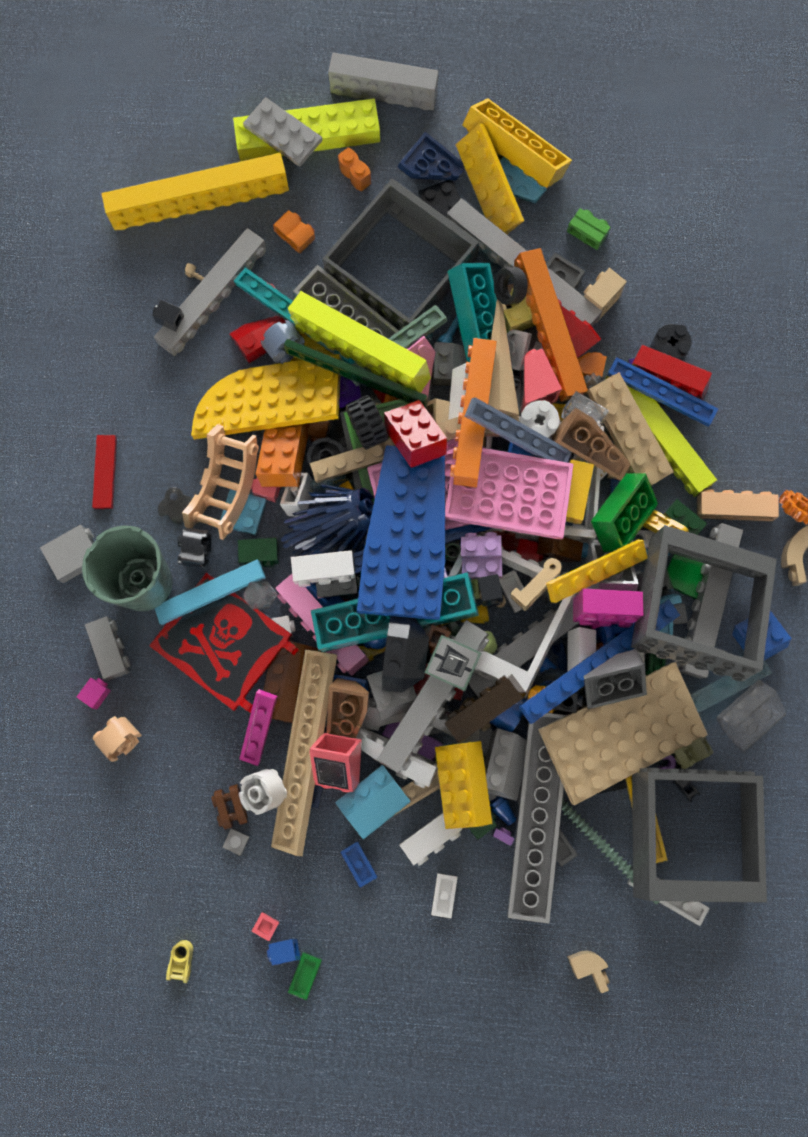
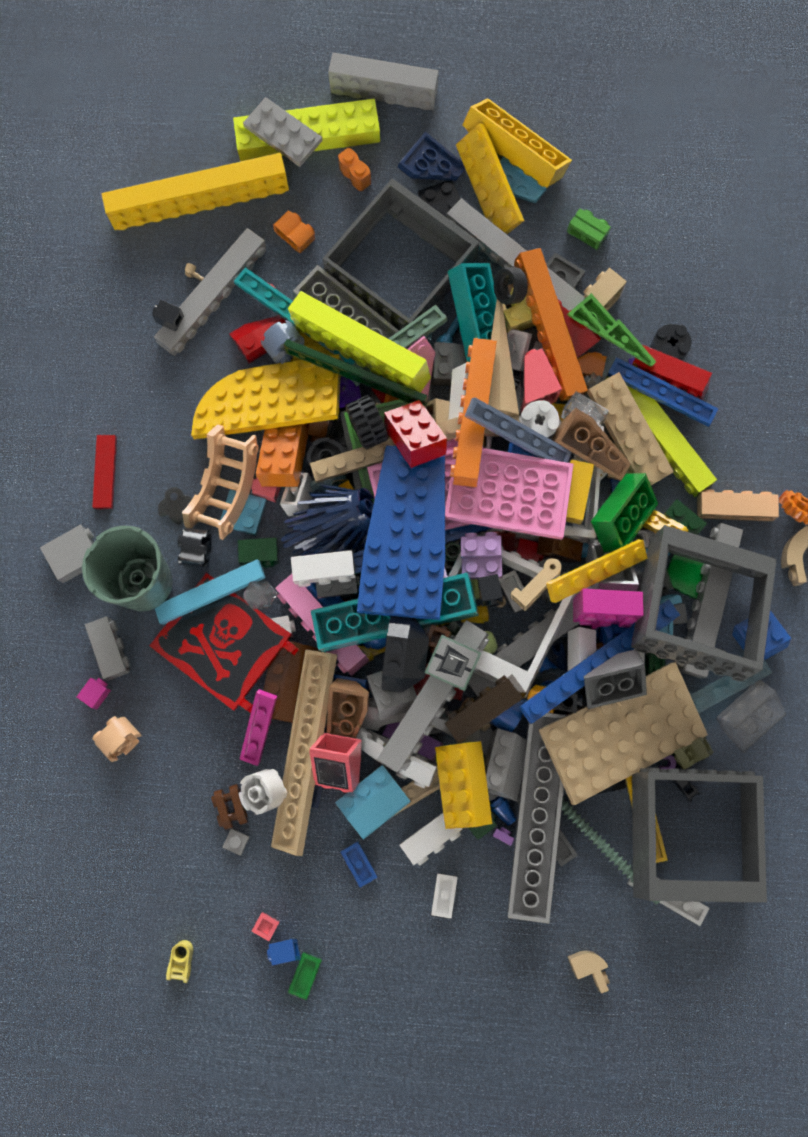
(596, 318): none -> bright green wedge

